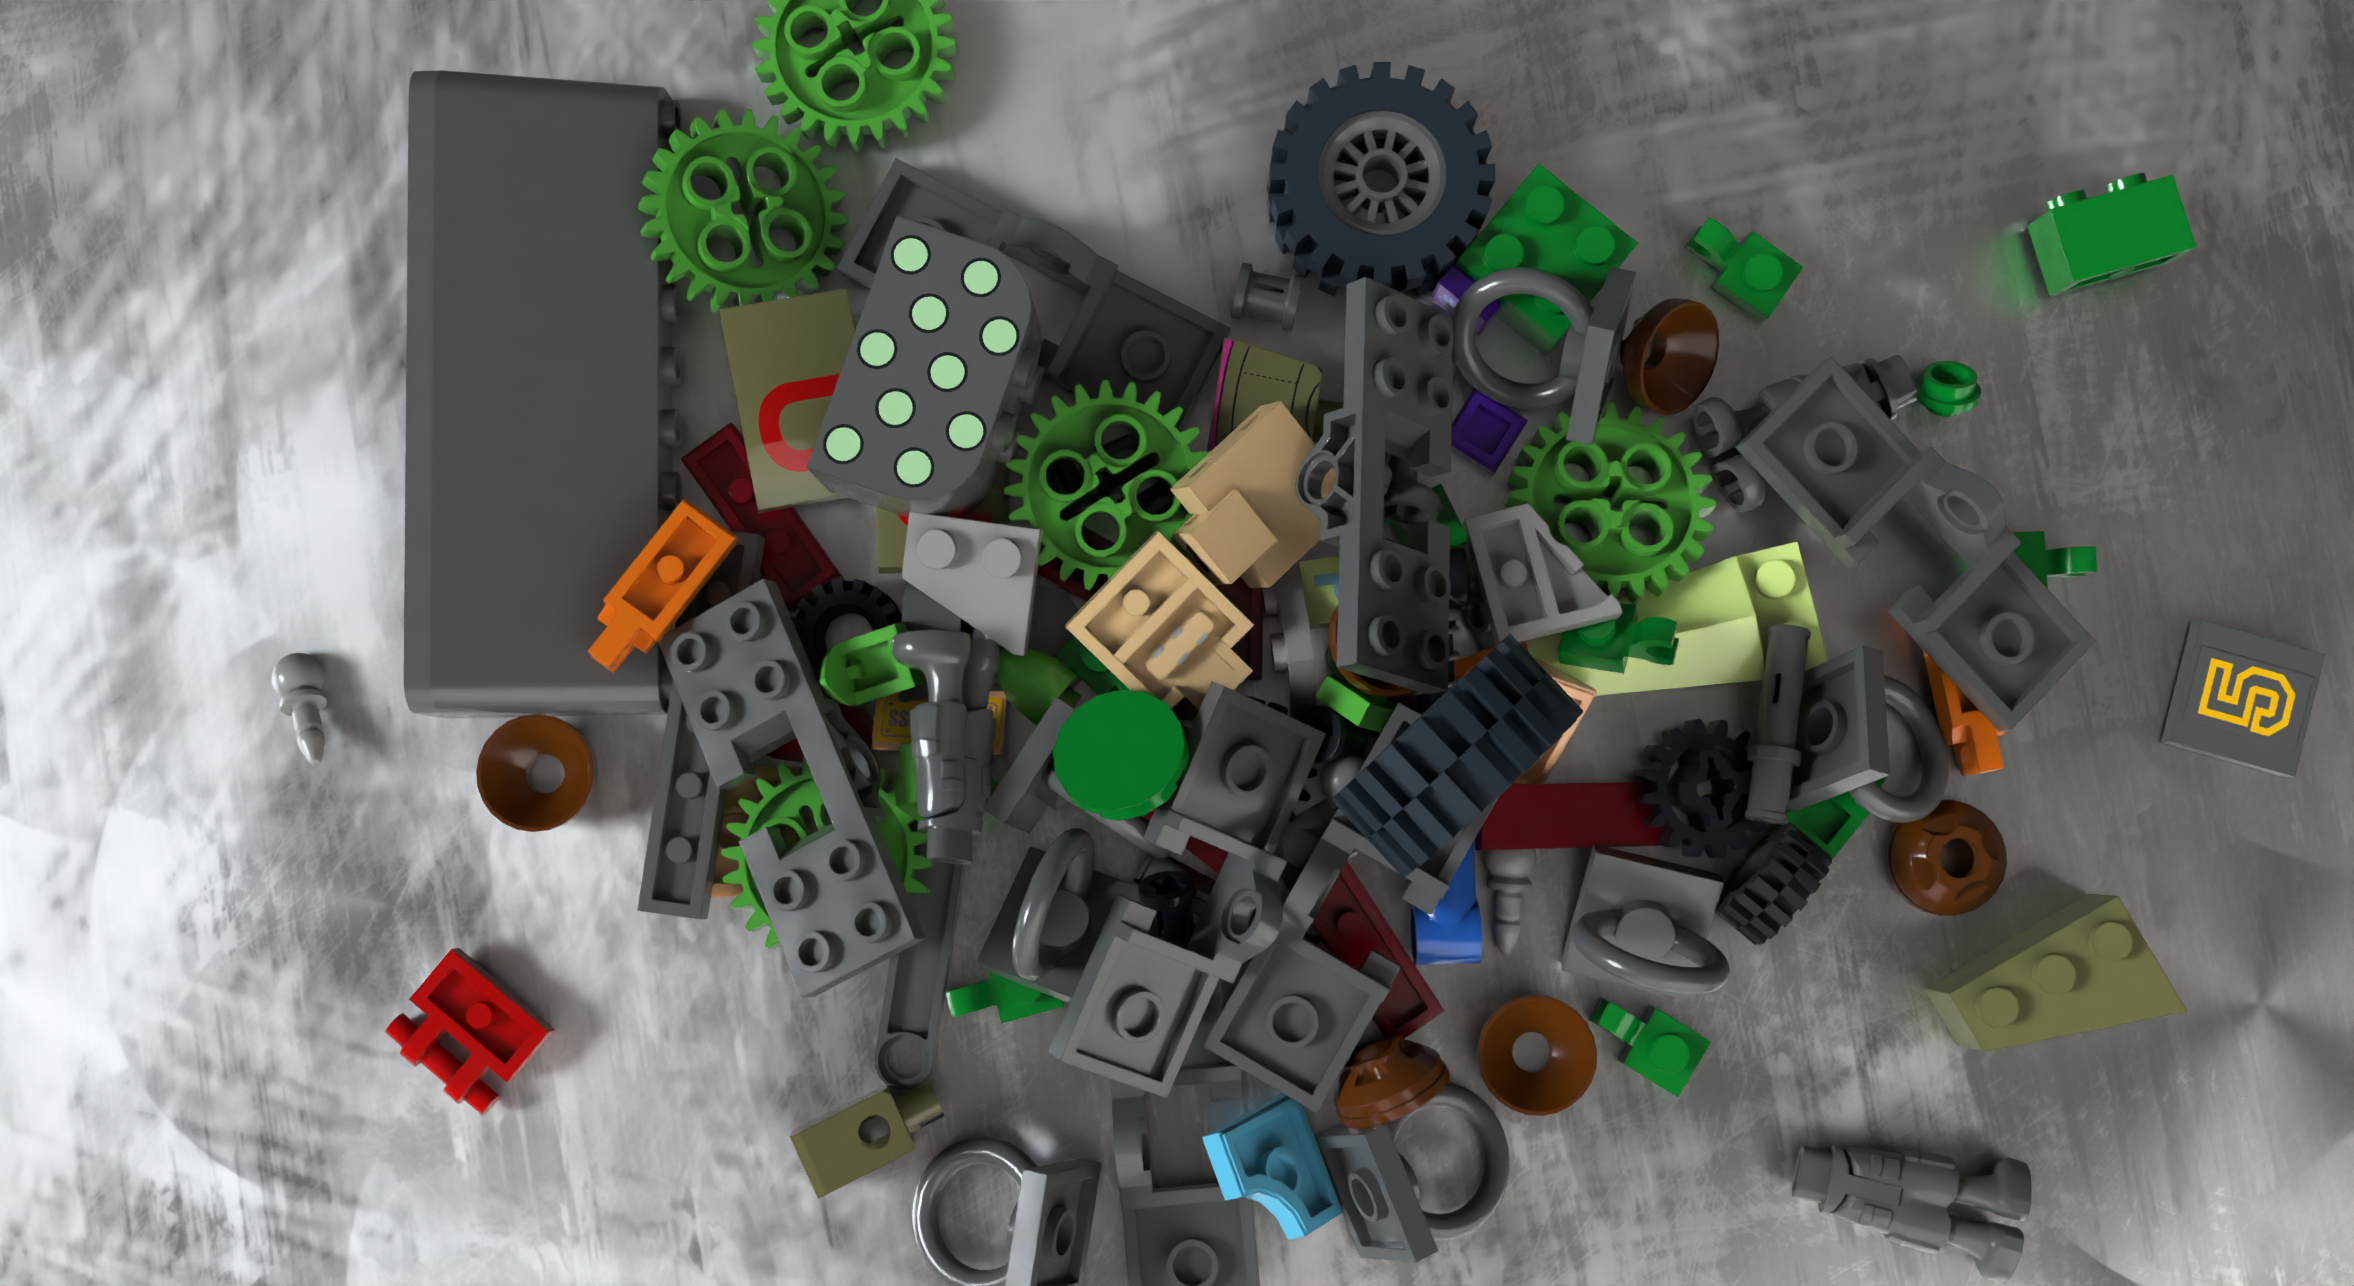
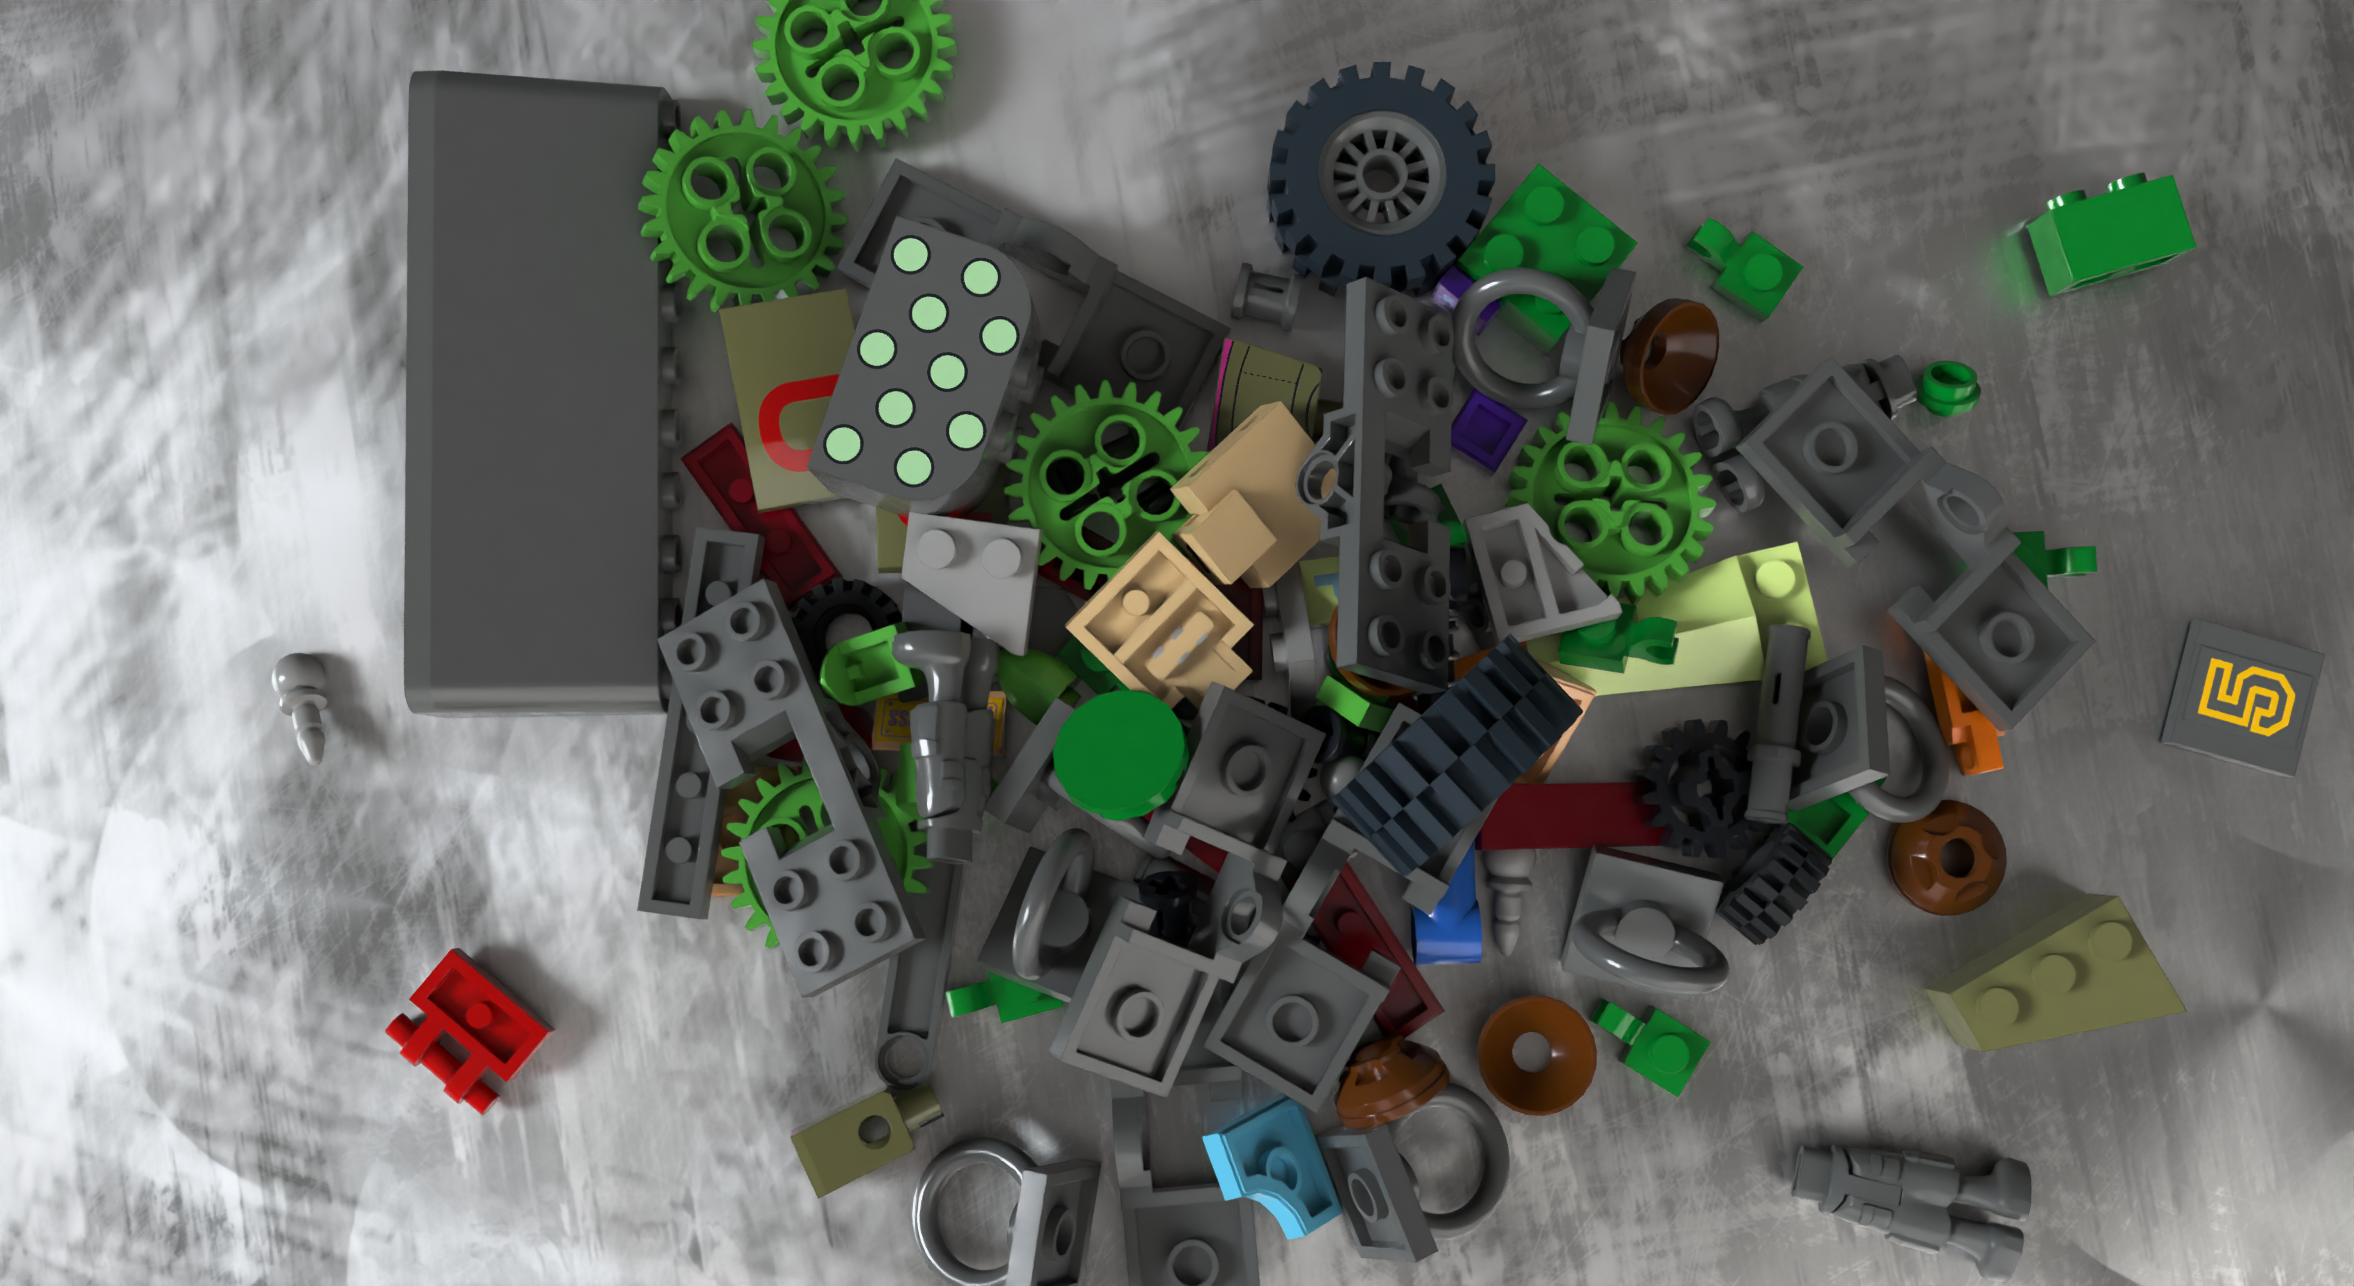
(506, 768): reddish brown piece -> none
(660, 584): orange hinge -> none

